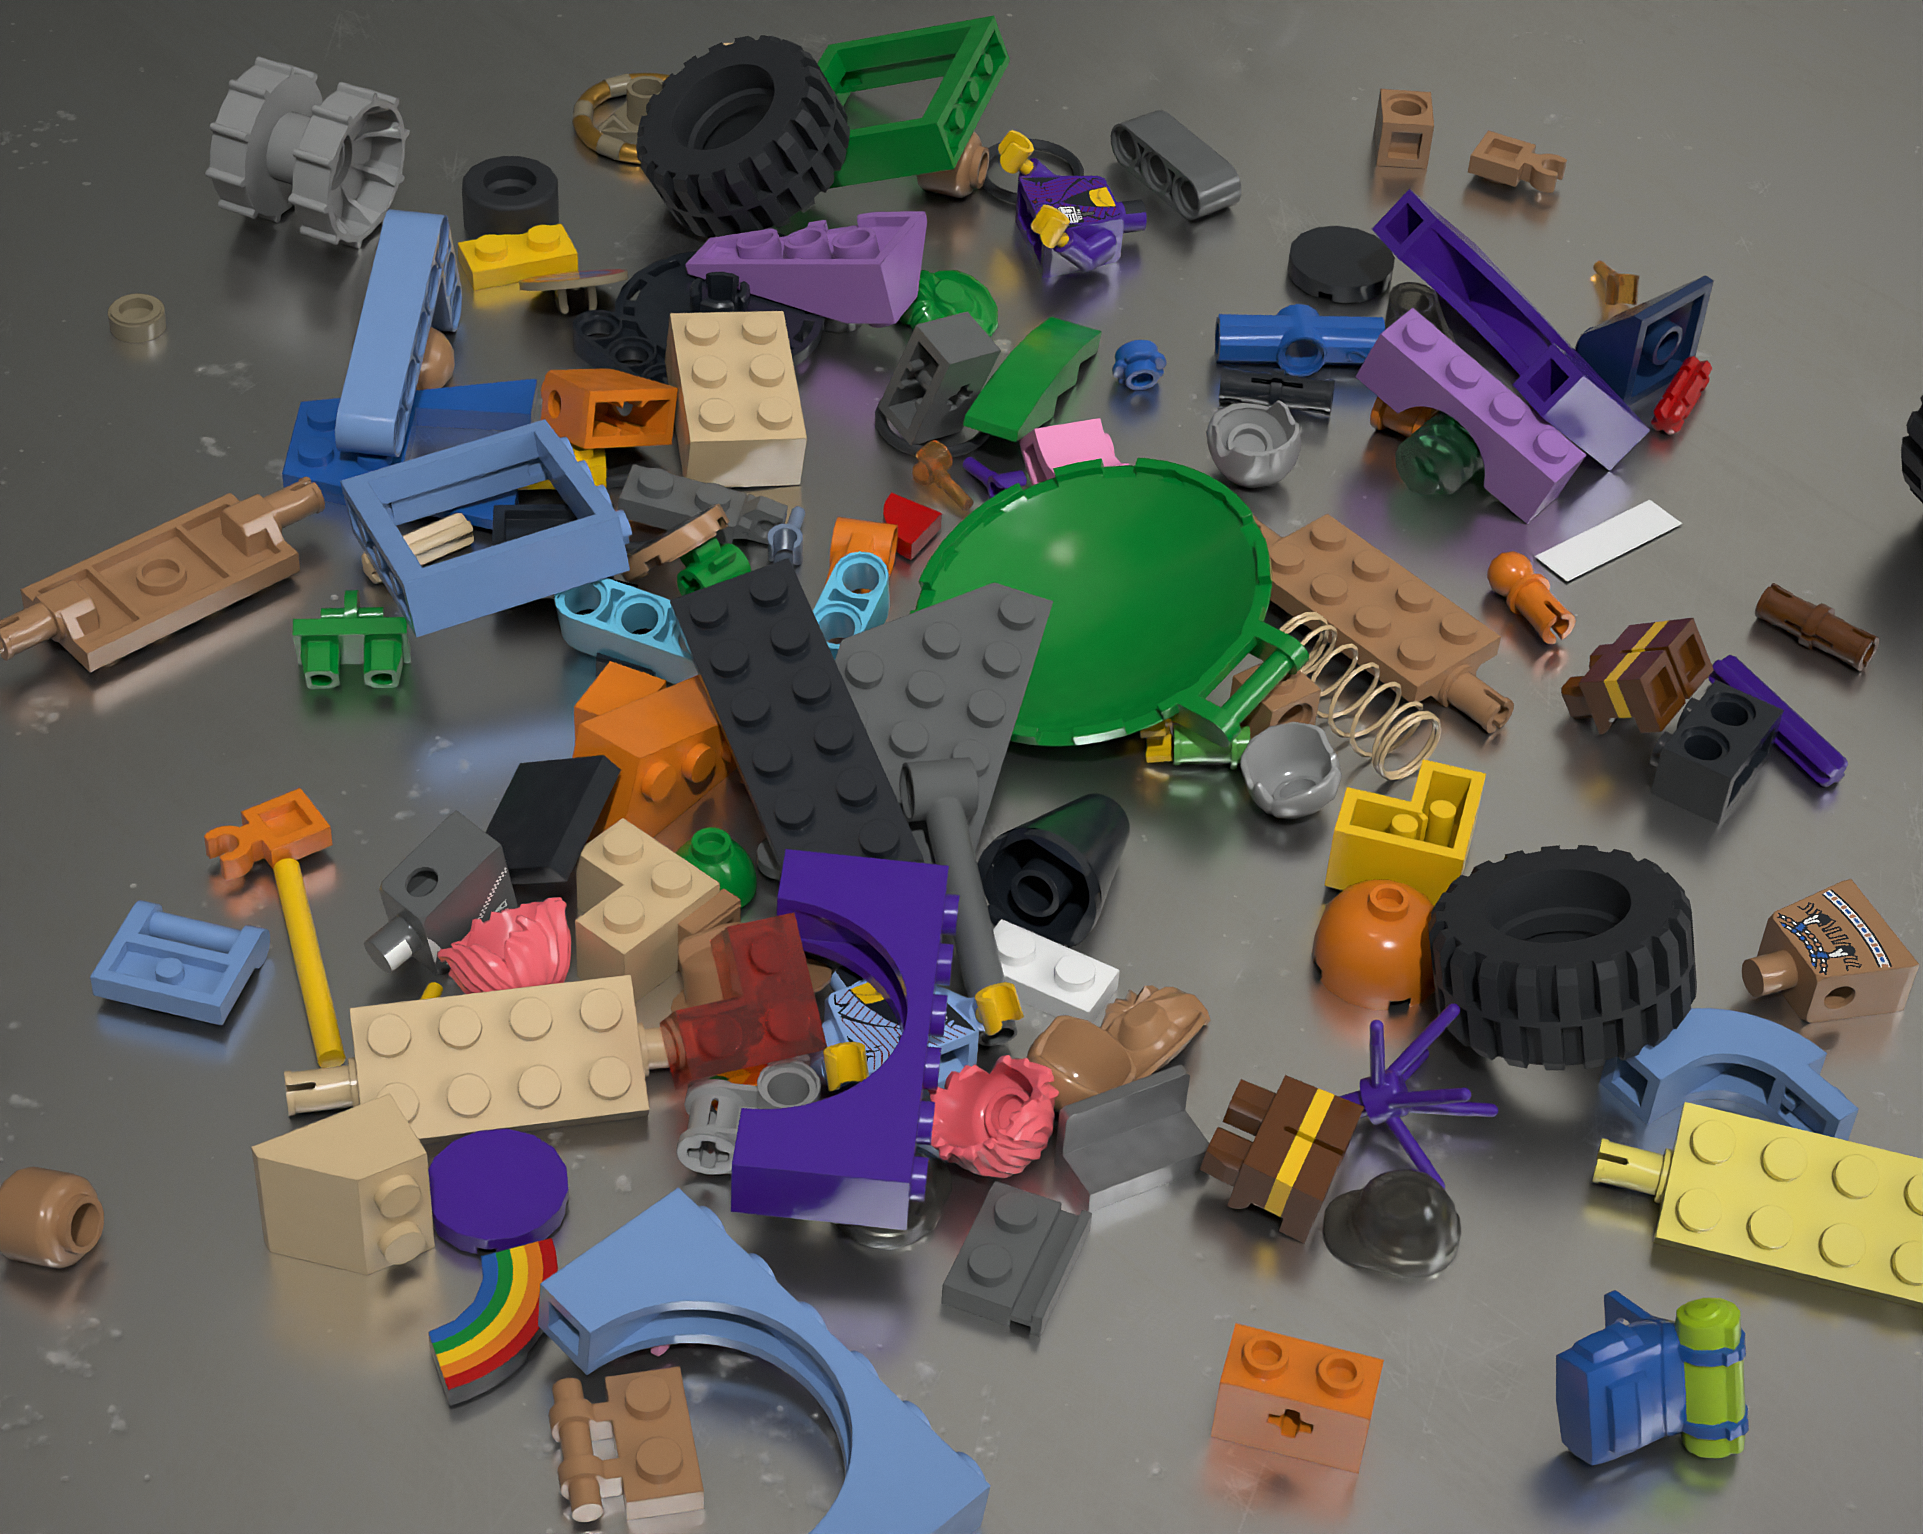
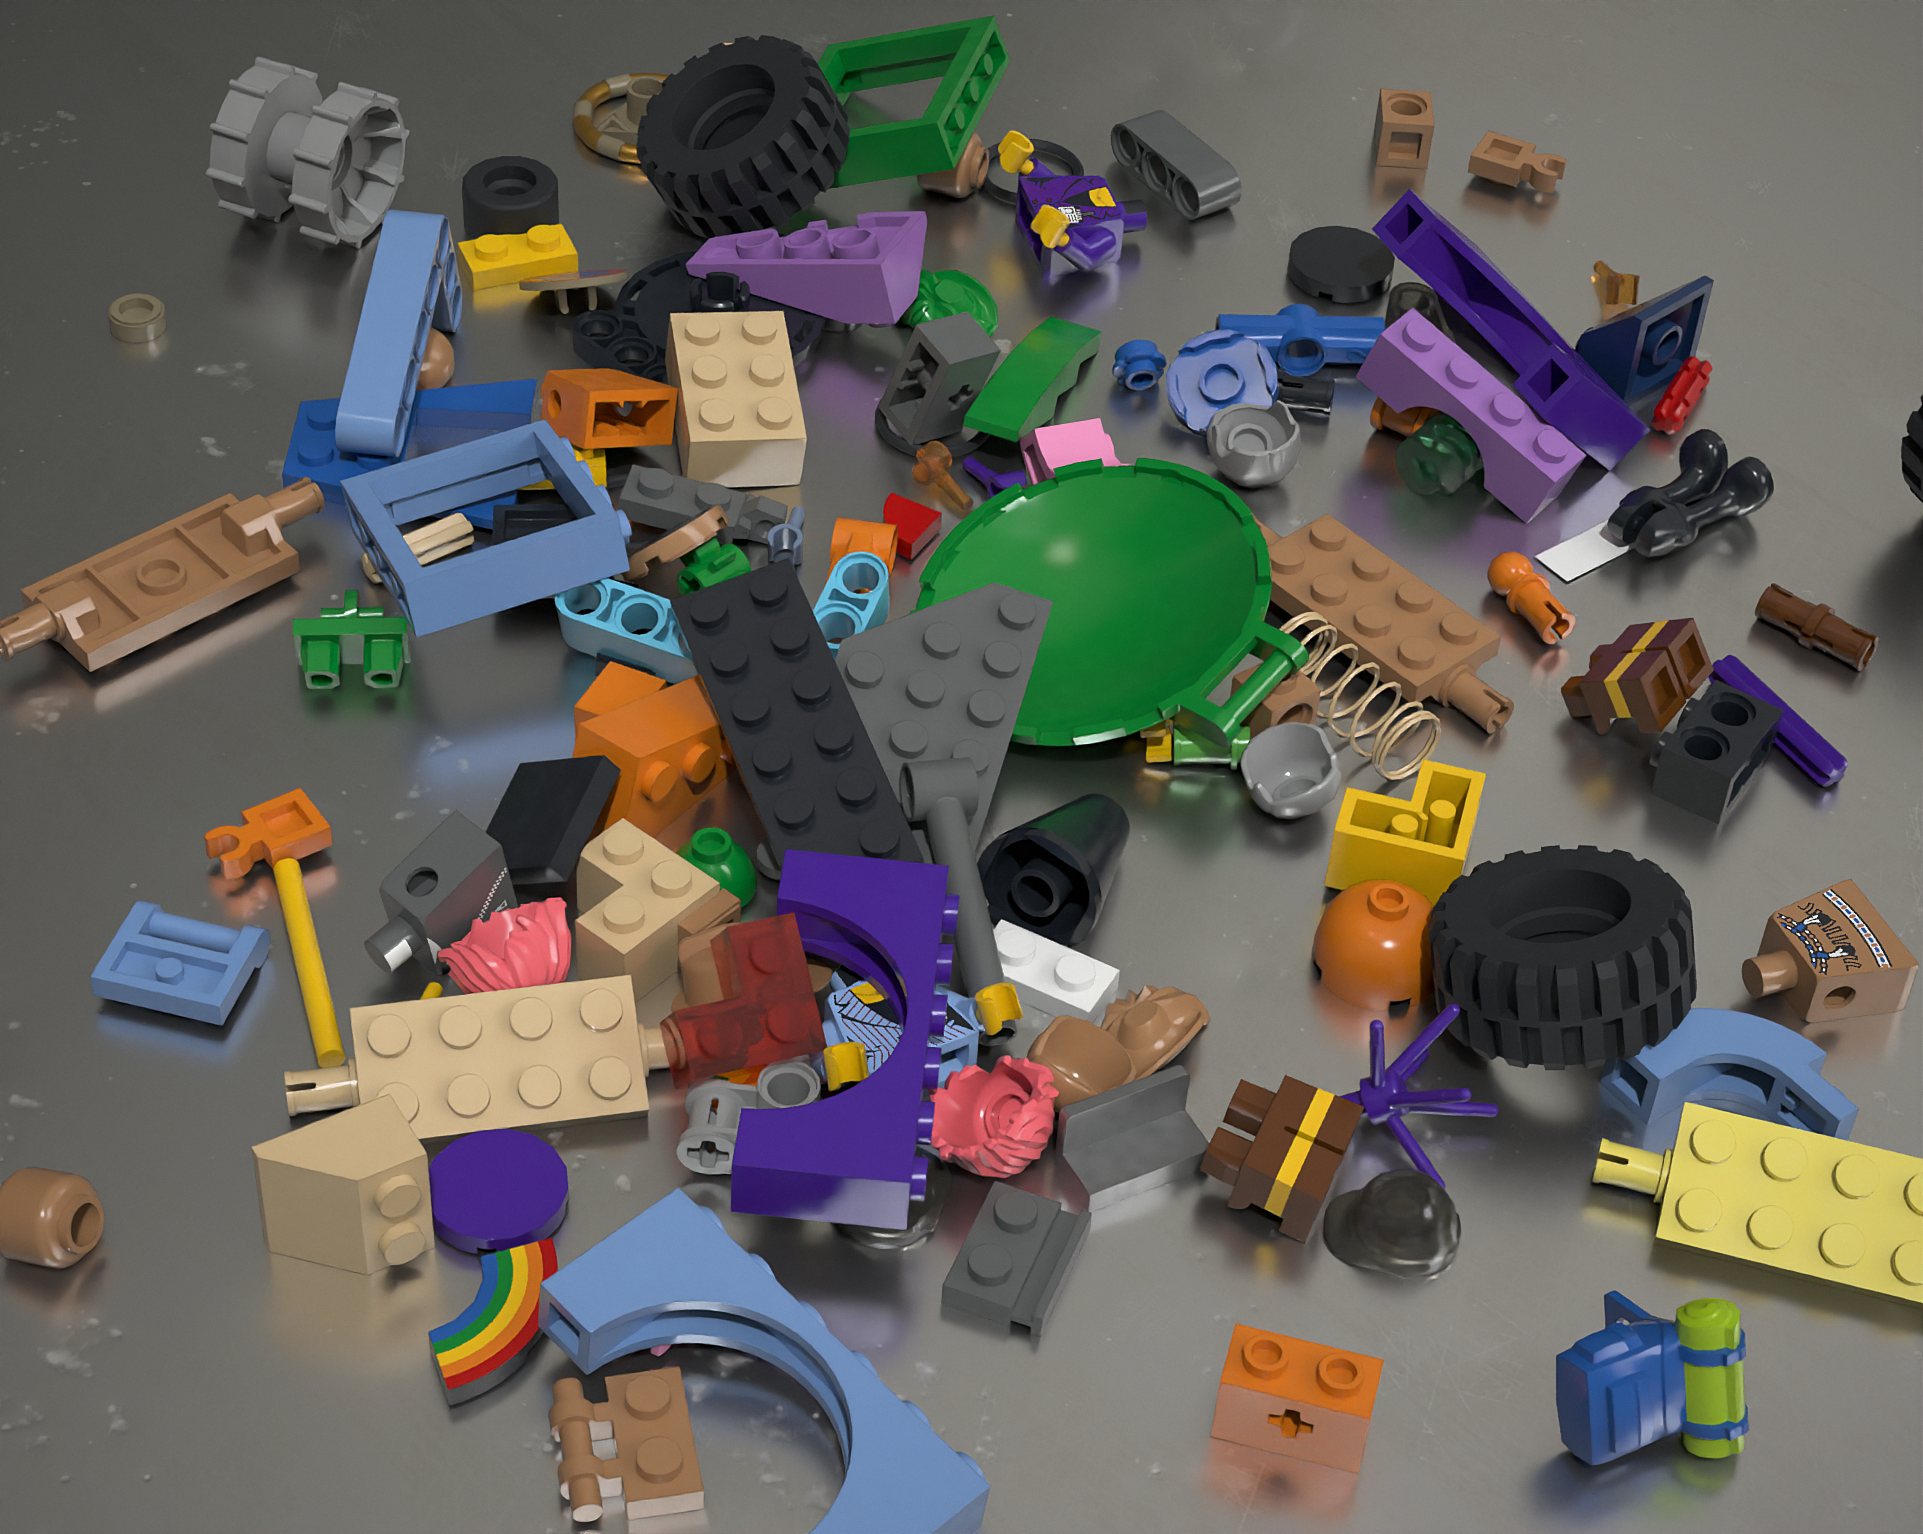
(1219, 372): none -> tile
(1659, 515): none -> black piece

